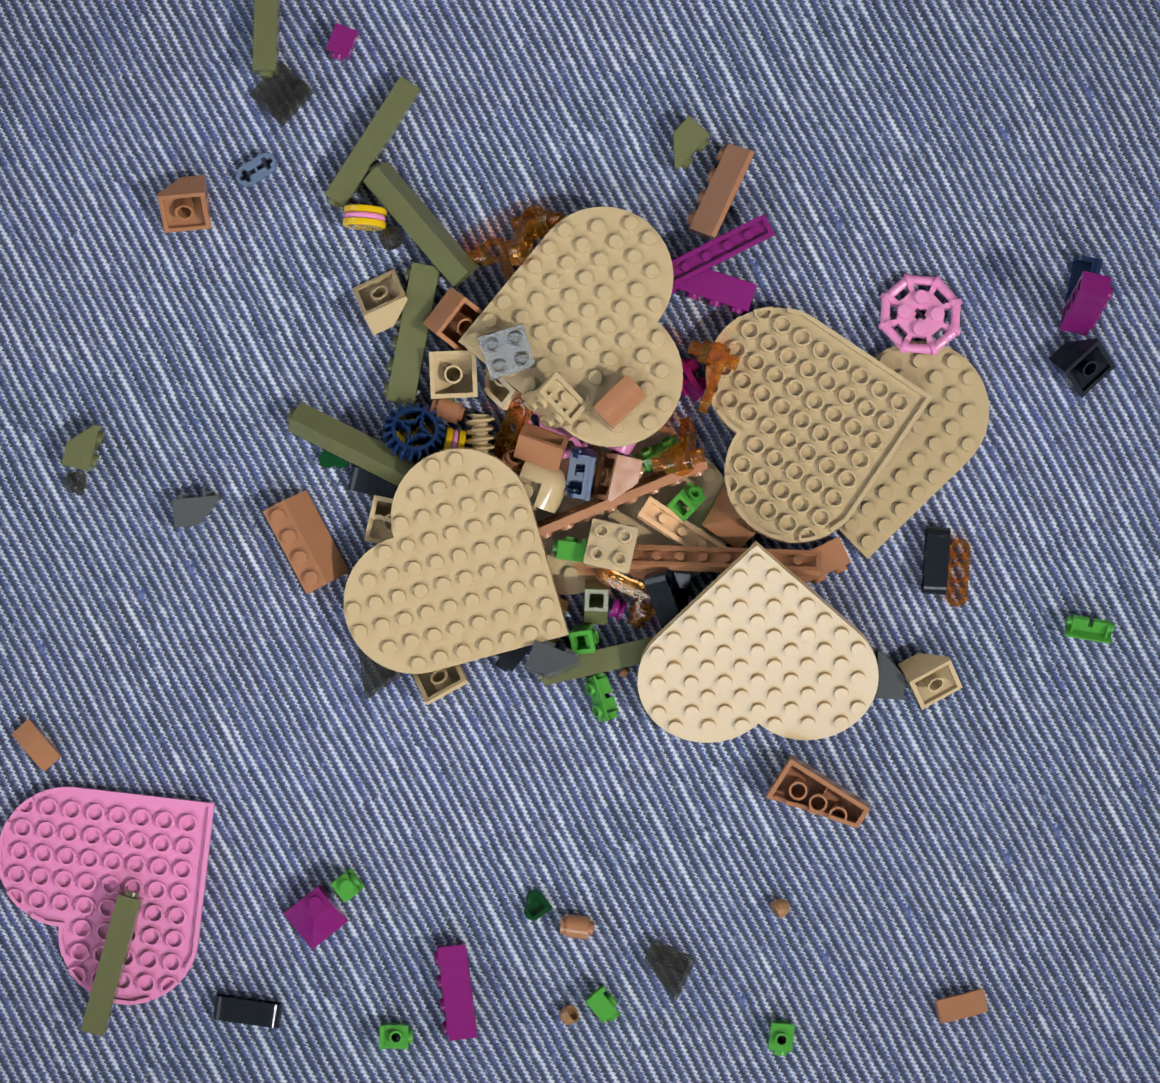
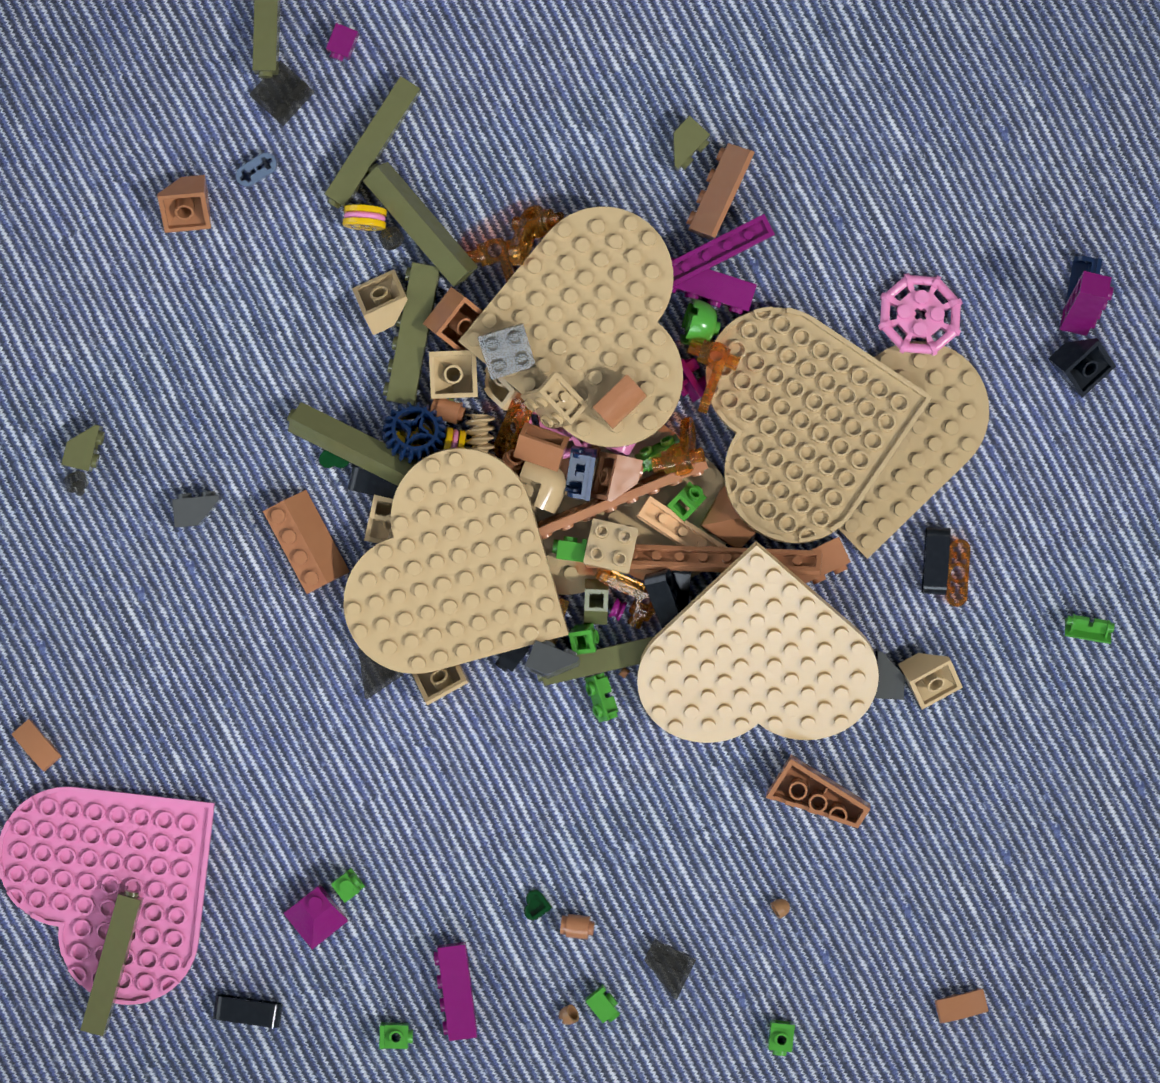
(699, 322): none -> bright green cylinder

